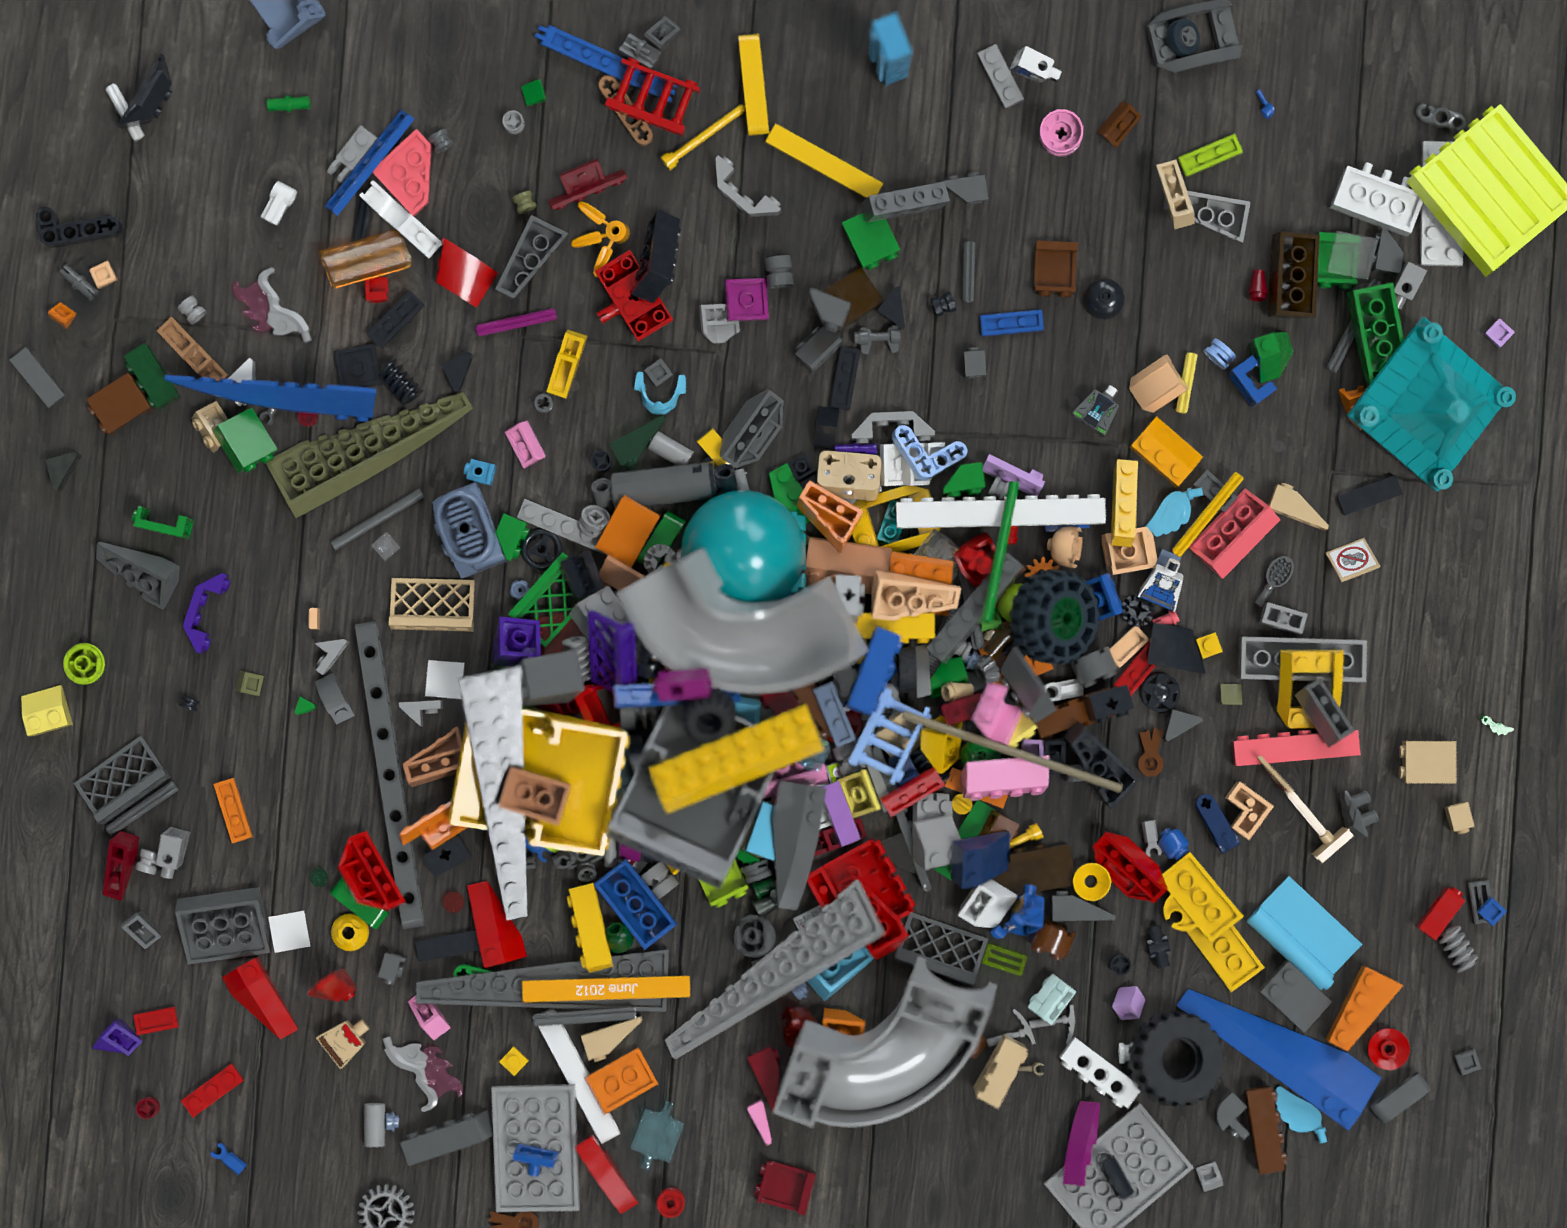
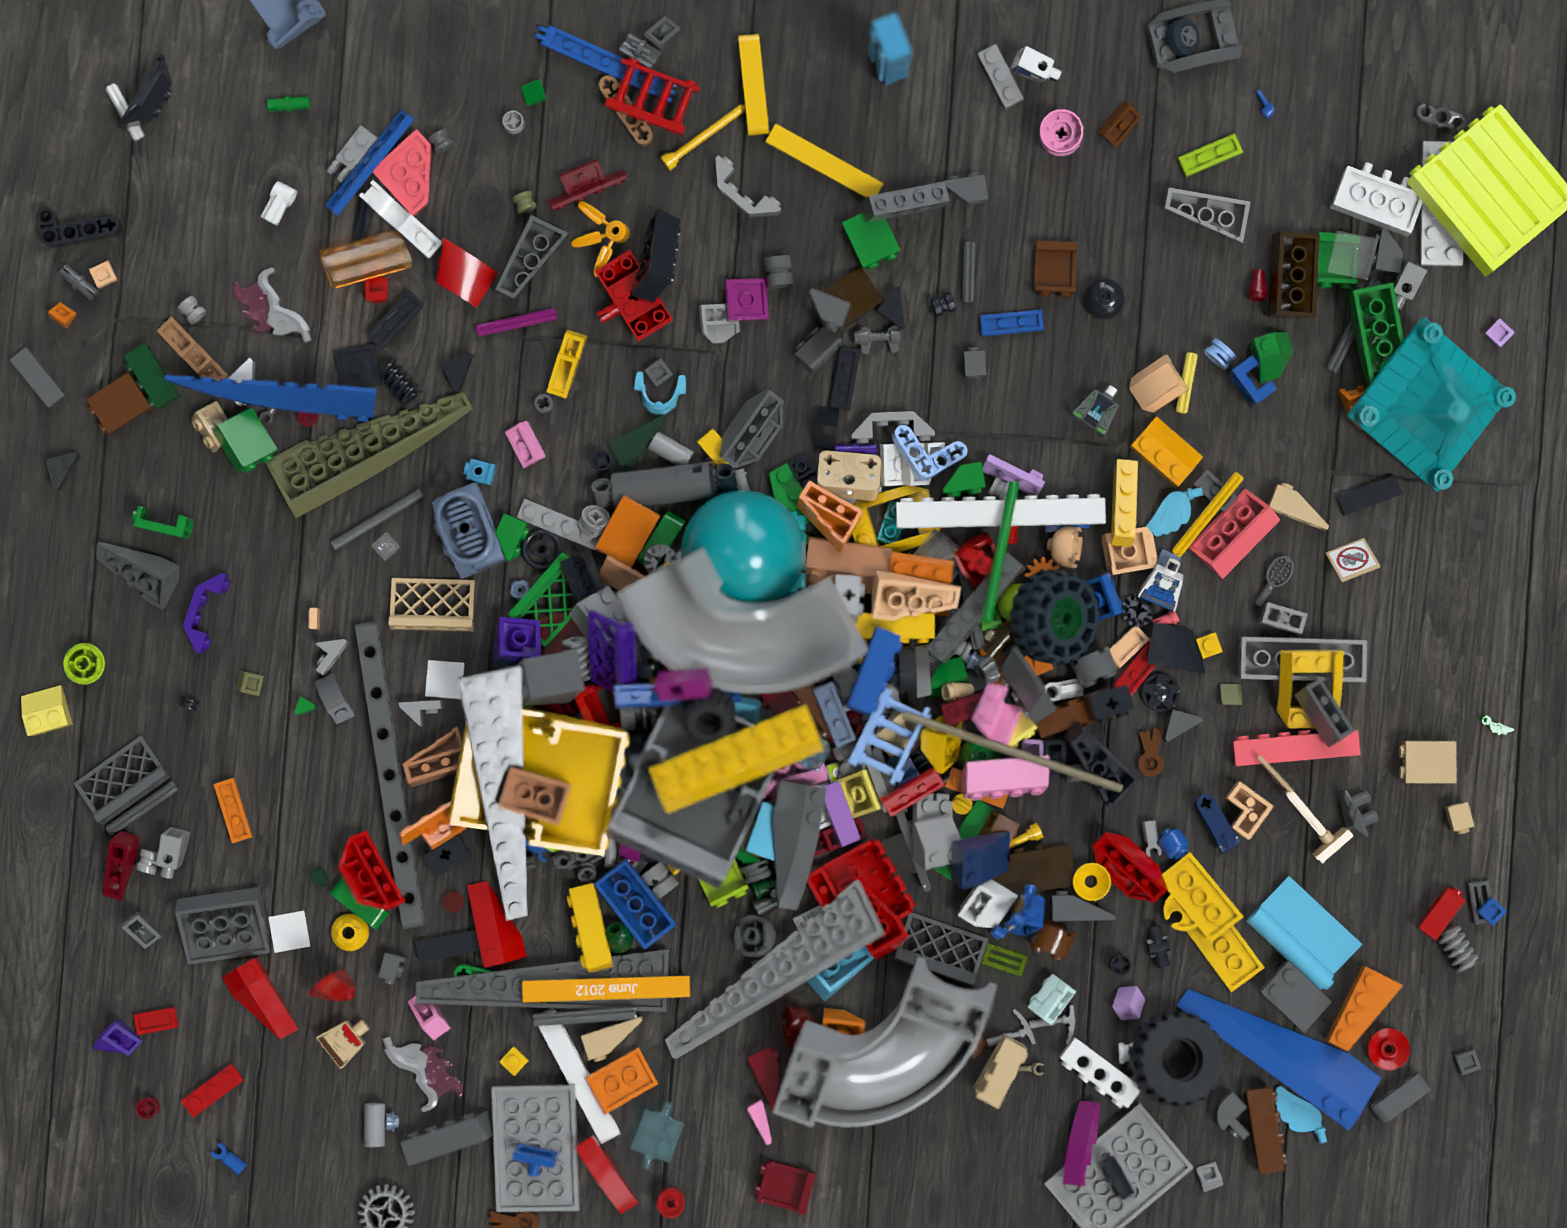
(801, 991): sand blue plate -> none
(1175, 194): tan slope -> none

